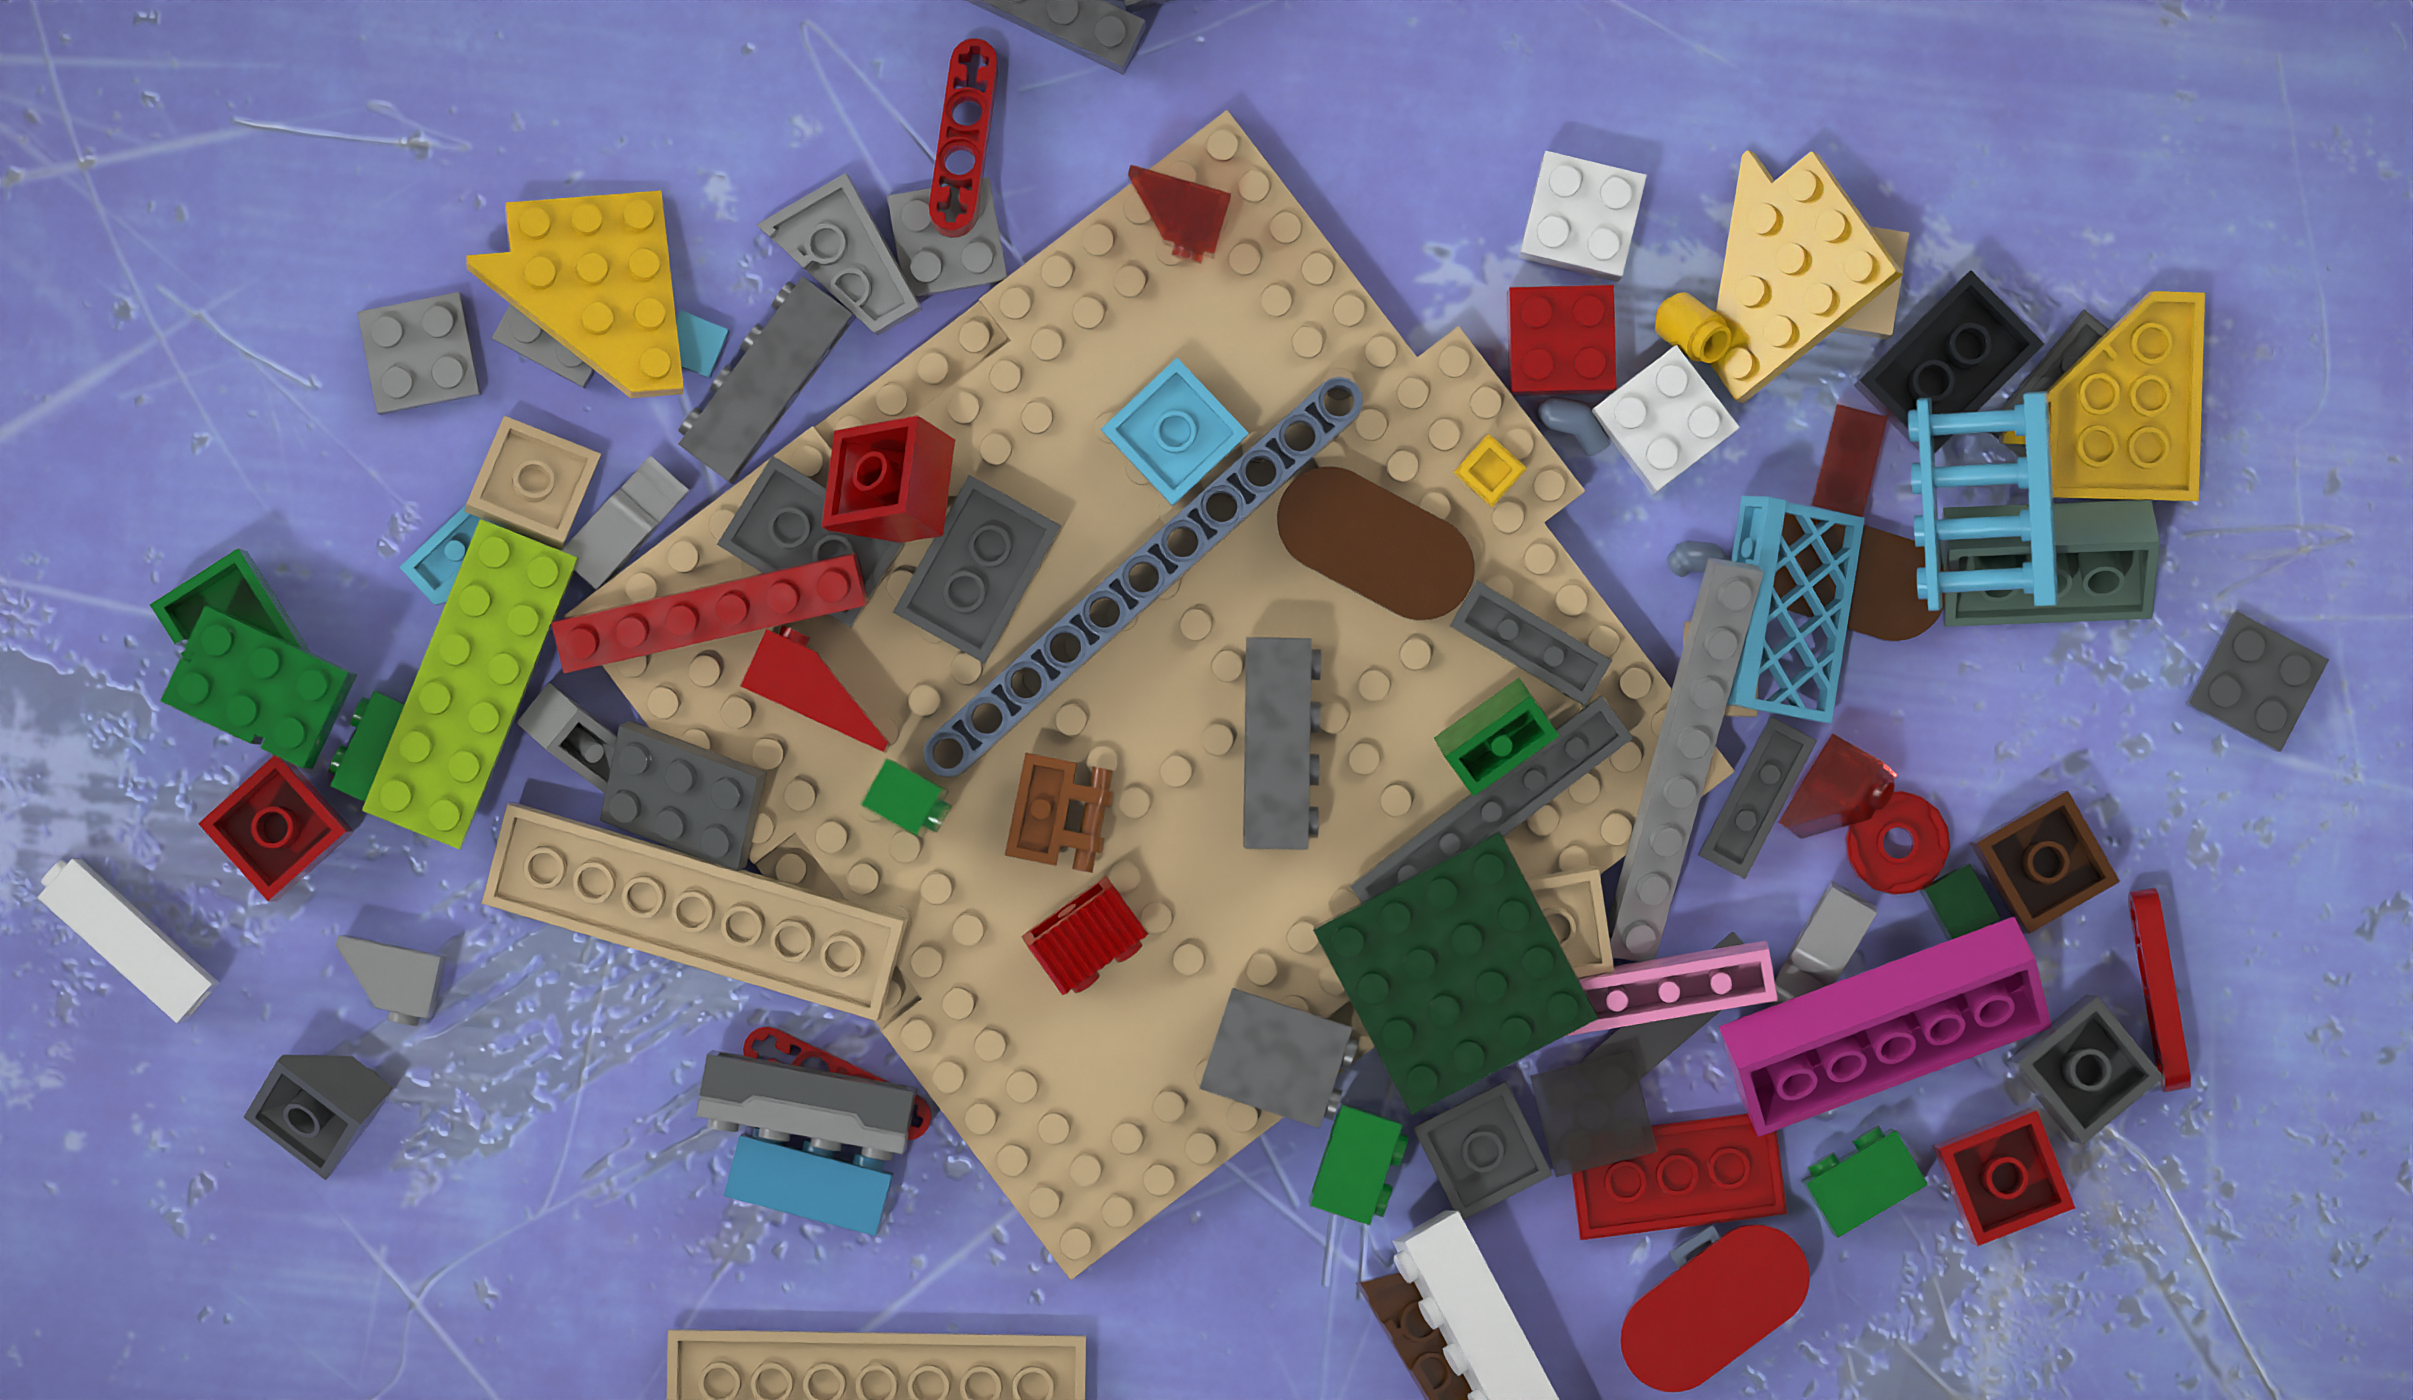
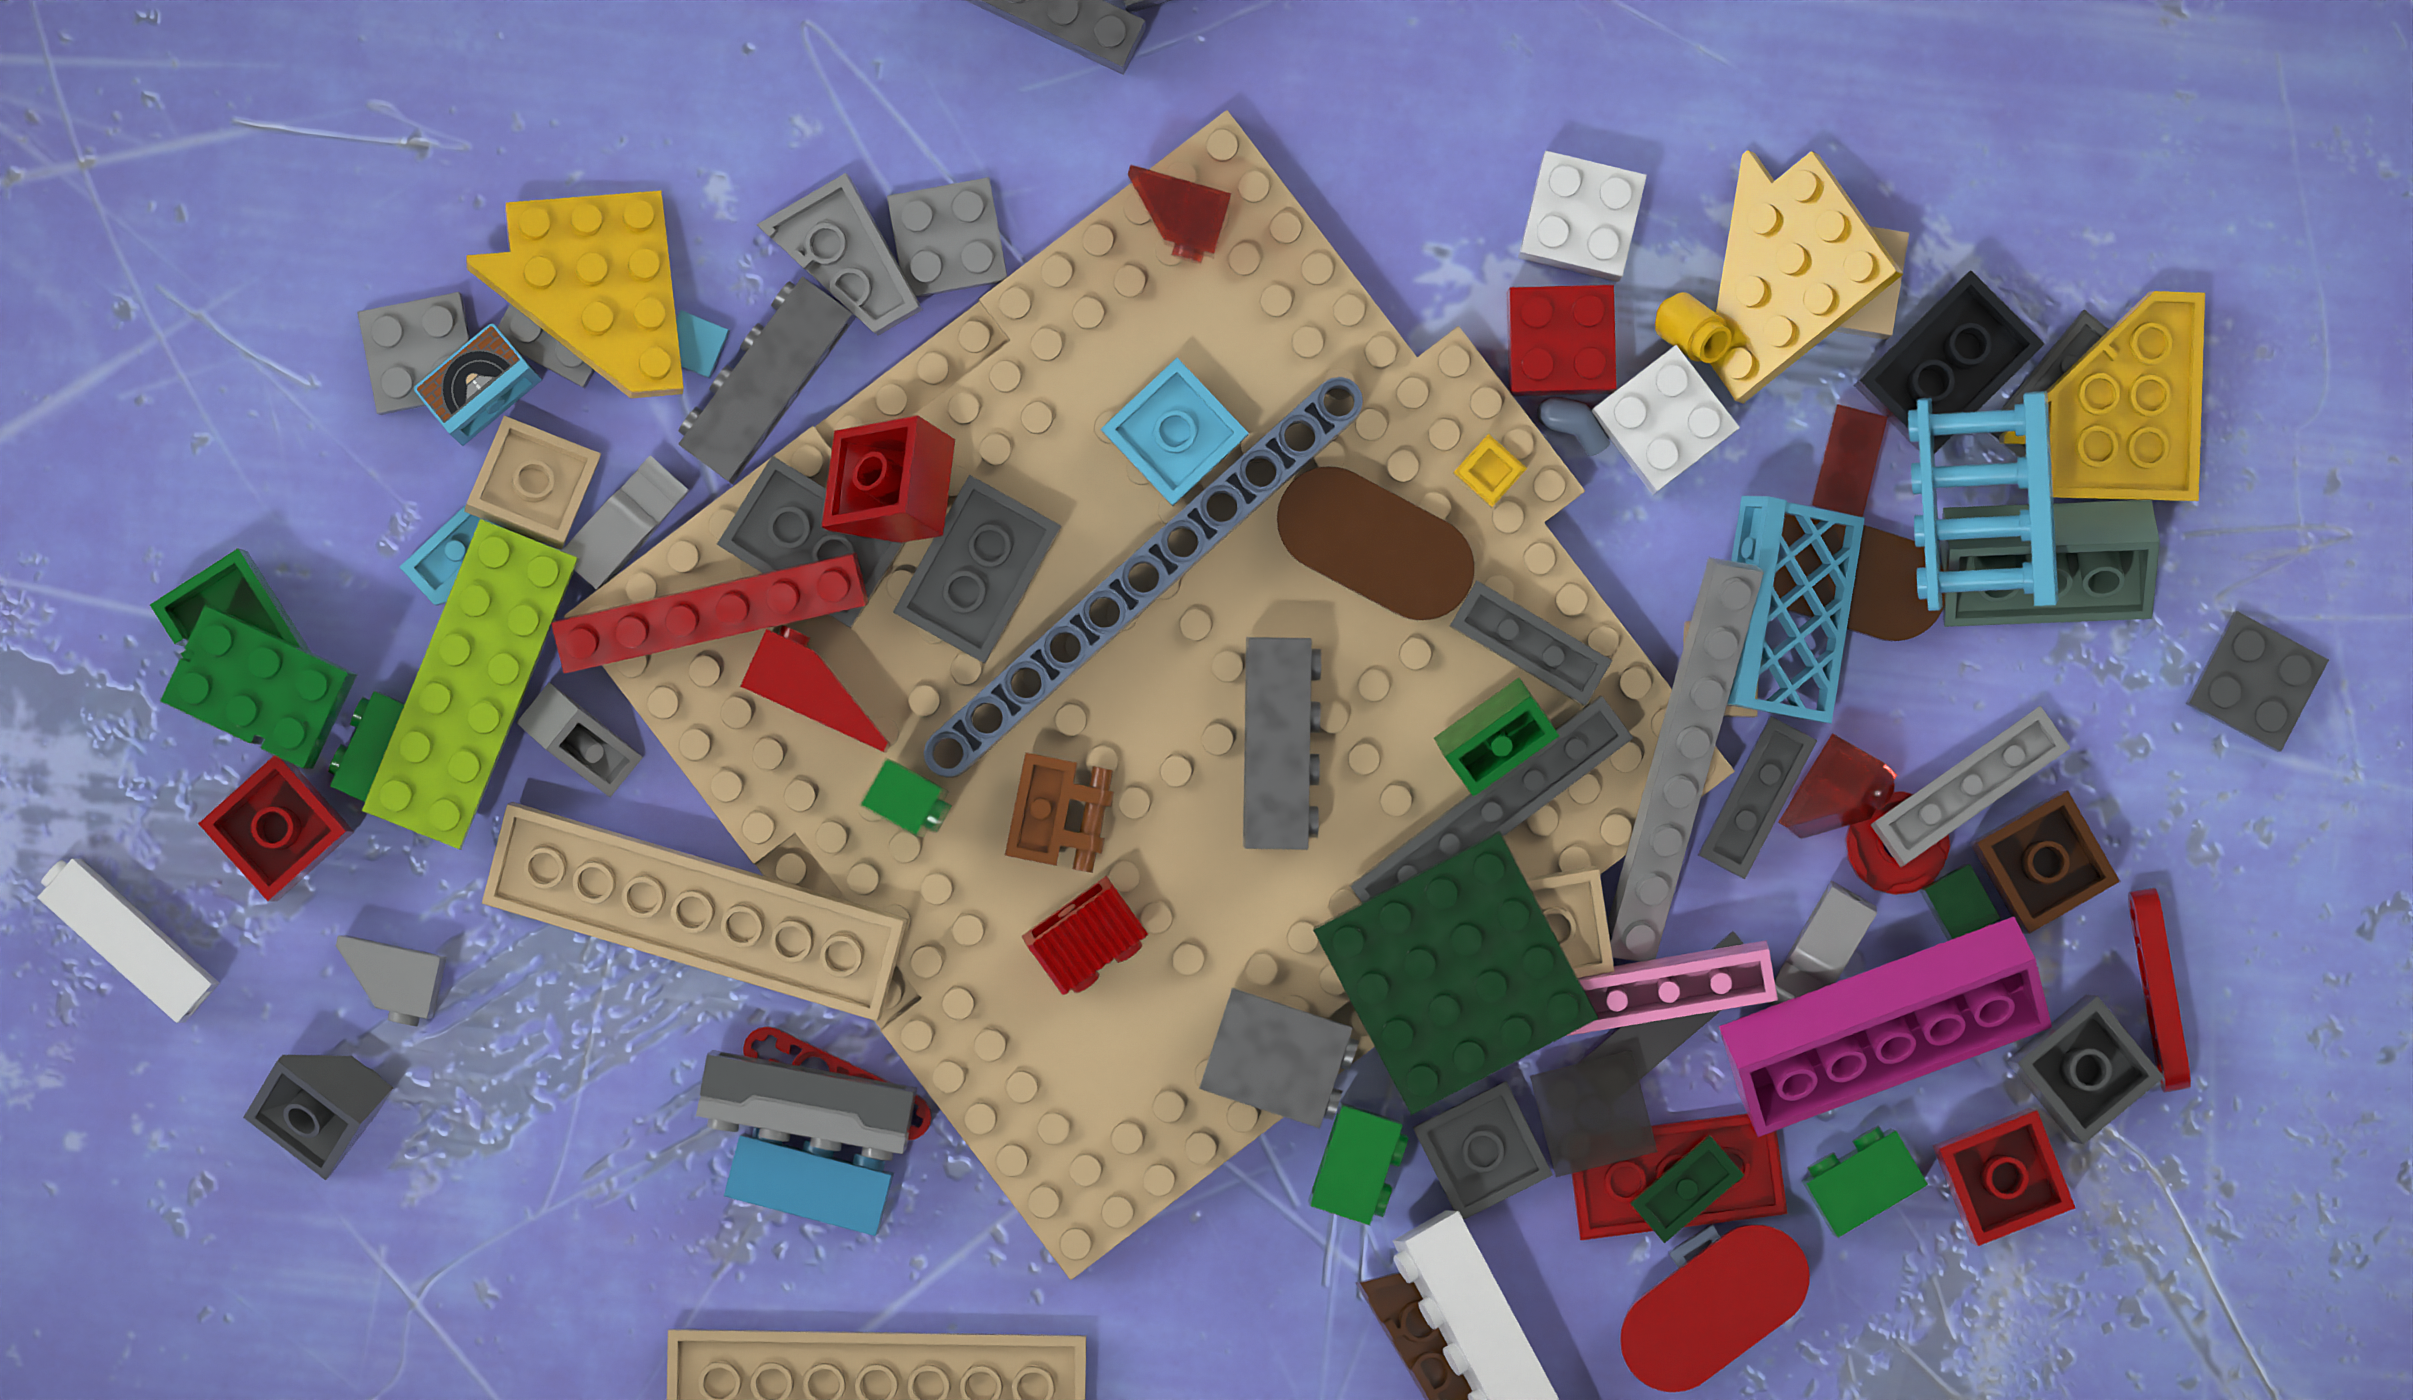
(477, 384): none -> panel
(682, 796): dark grey plate -> none
(959, 137): red beam -> none
(1686, 1188): none -> dark green plate
(1693, 557): sand blue arm -> none
(1970, 786): none -> light grey plate

